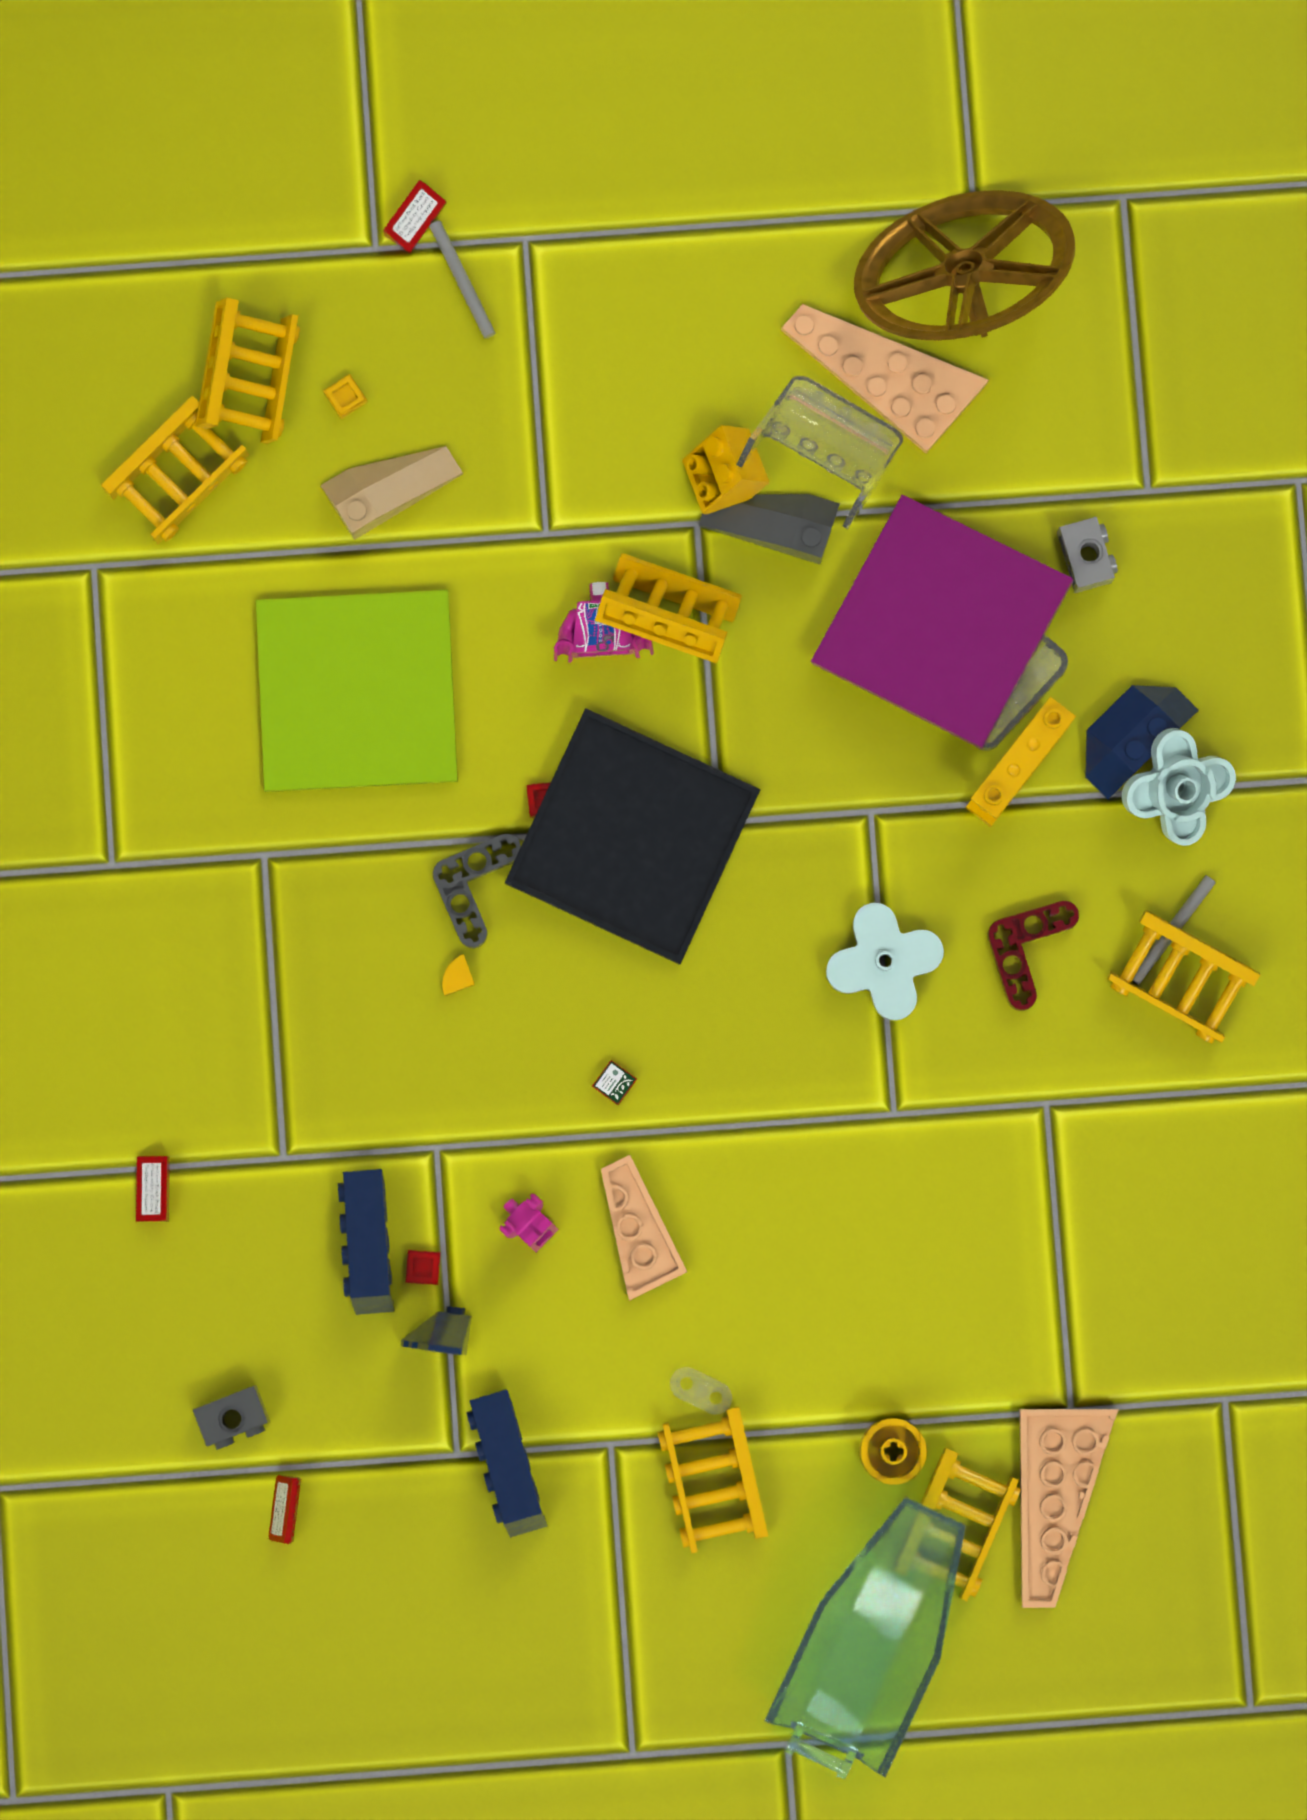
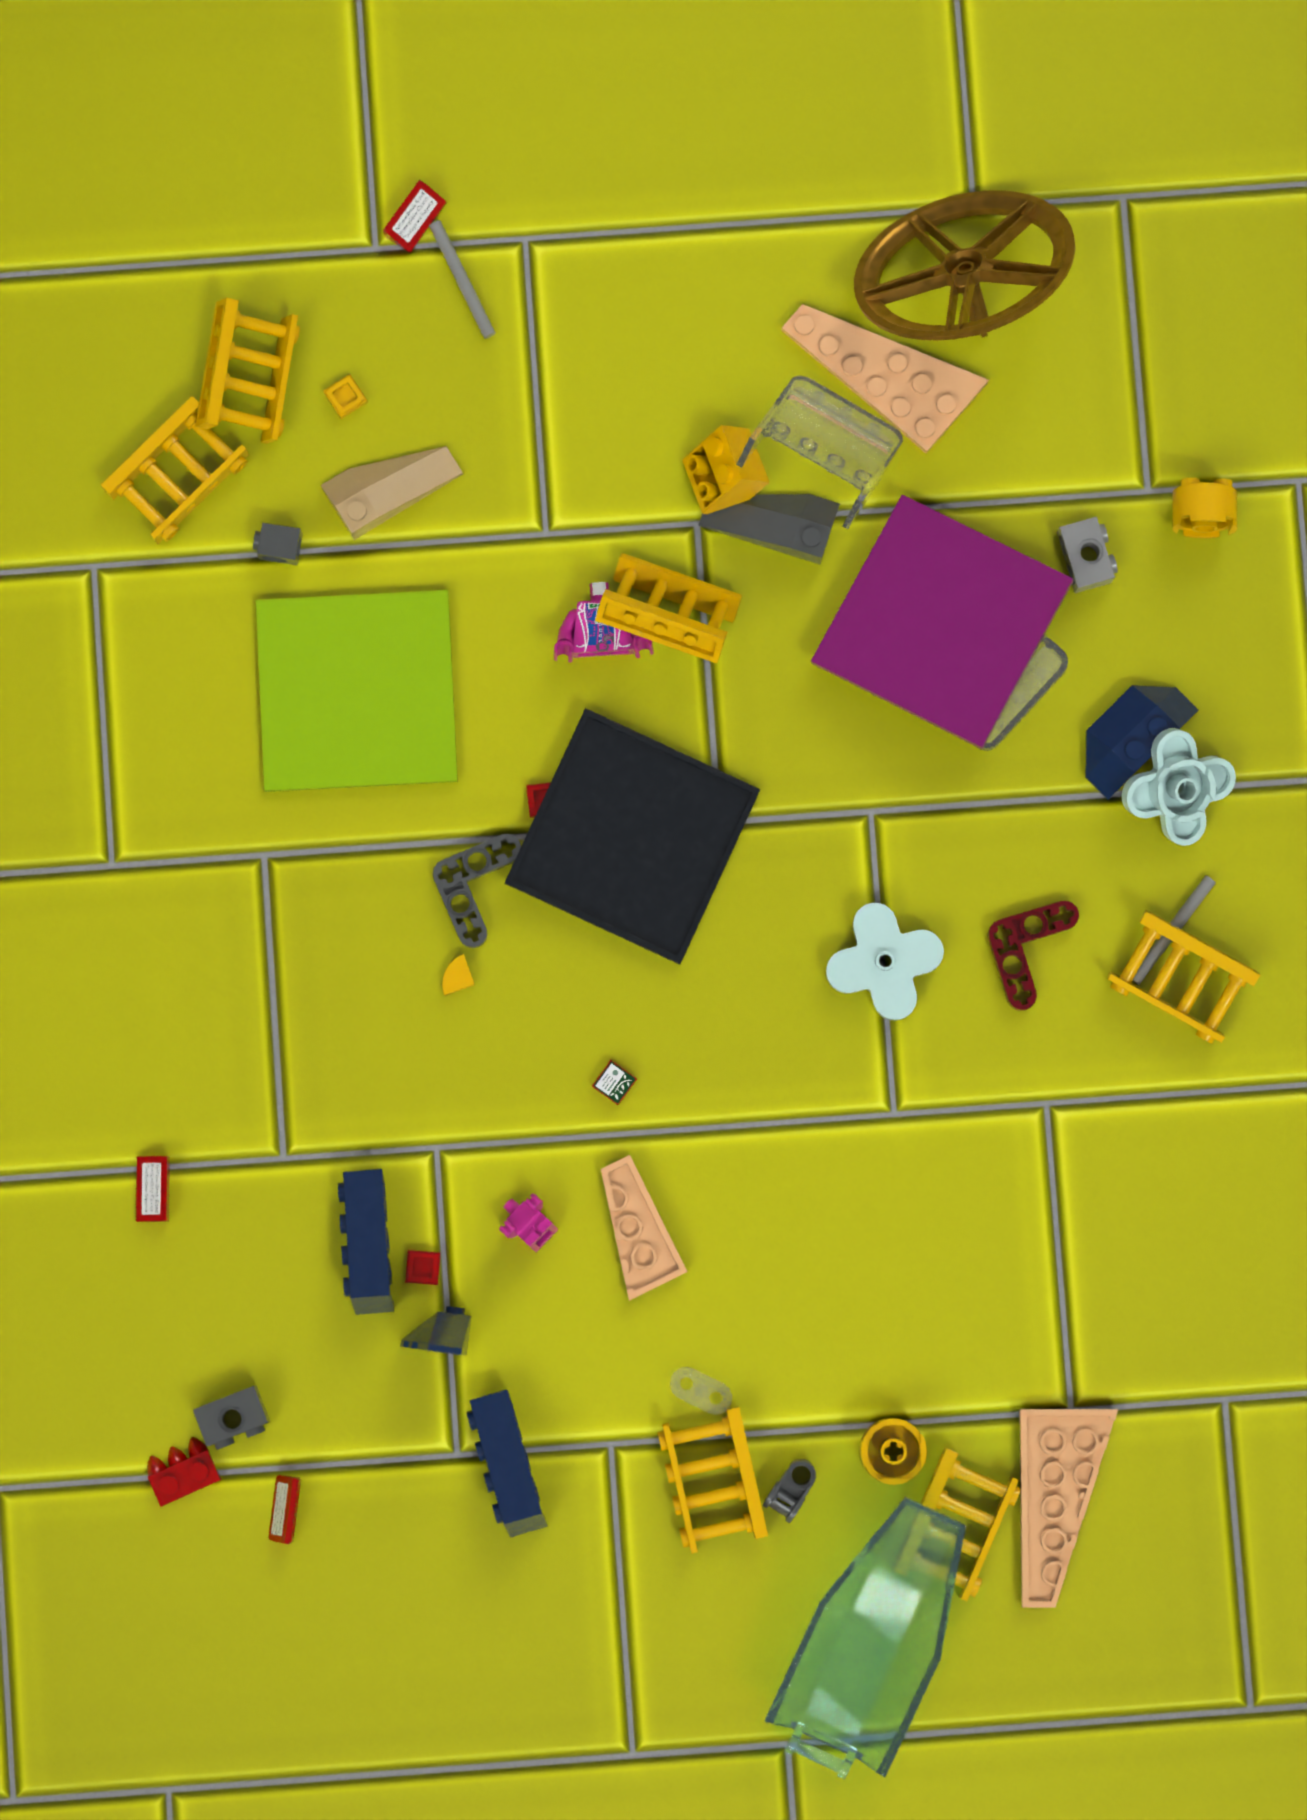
(183, 1474): none -> red plate
(278, 543): none -> dark grey brick
(790, 1491): none -> dark grey piece
(1020, 761): yellow fence -> none
(1204, 508): none -> yellow brick

